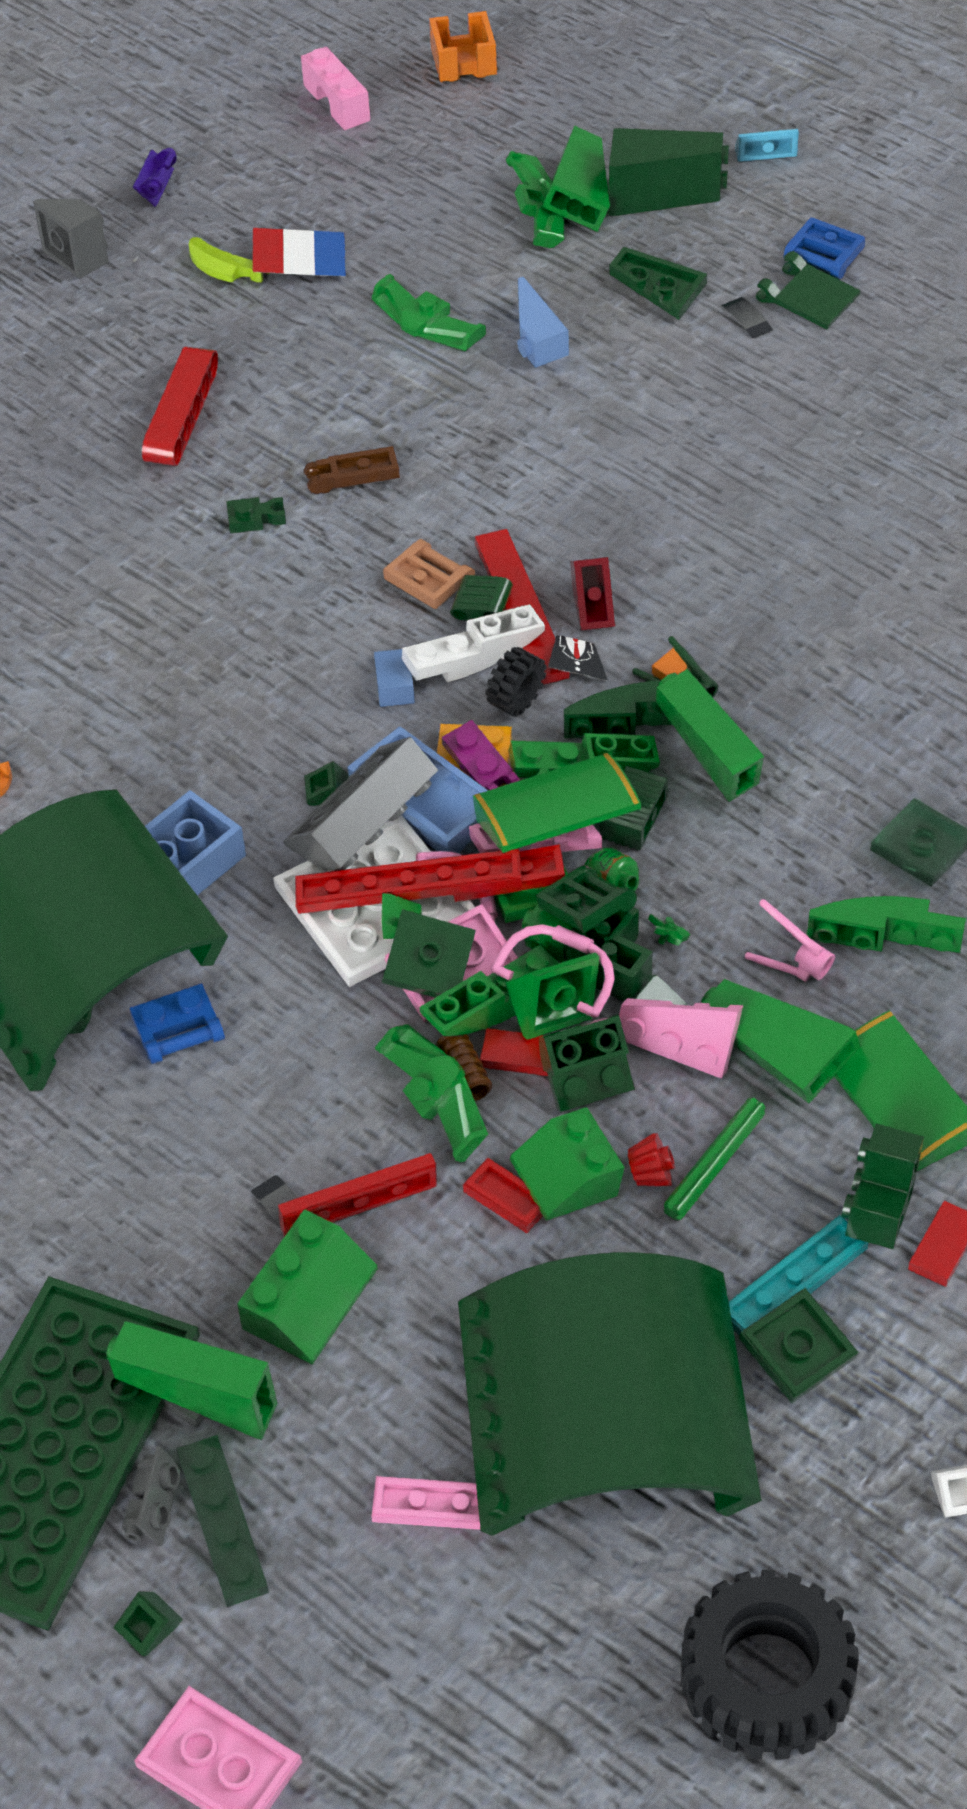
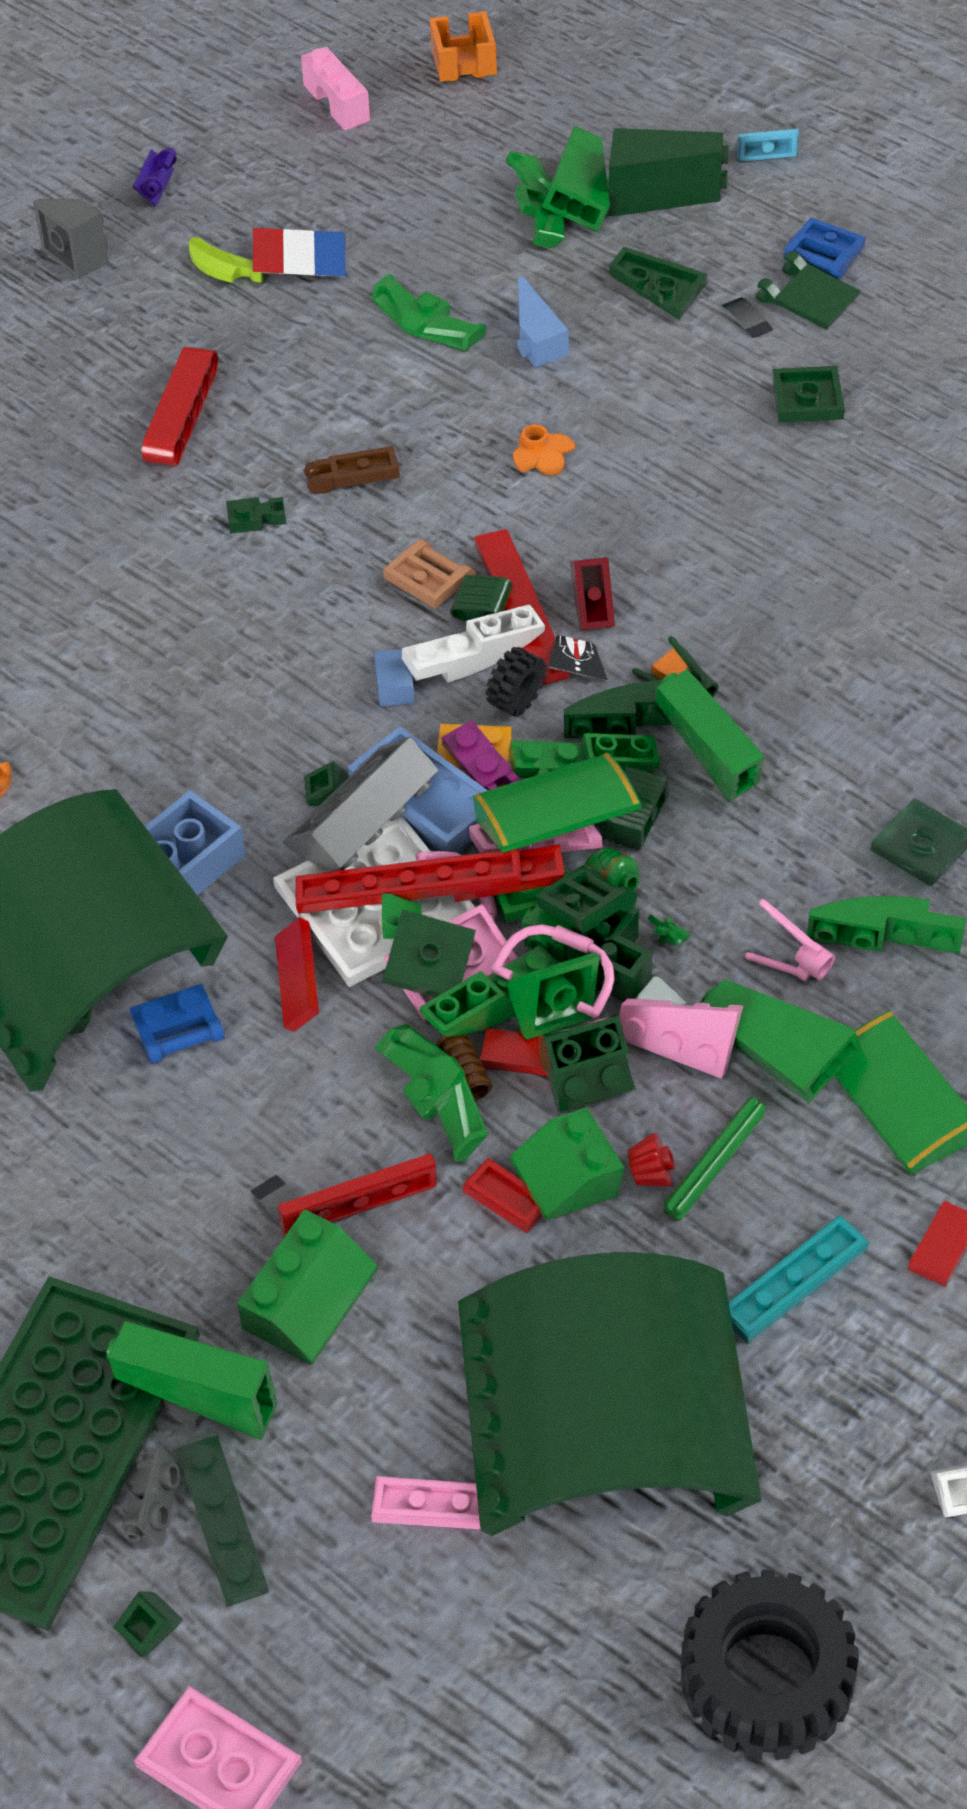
(296, 974): none -> red tile
(541, 450): none -> orange plate
(798, 1345): dark green plate -> none
(808, 394): none -> dark green plate
(882, 1185): dark green brick -> none

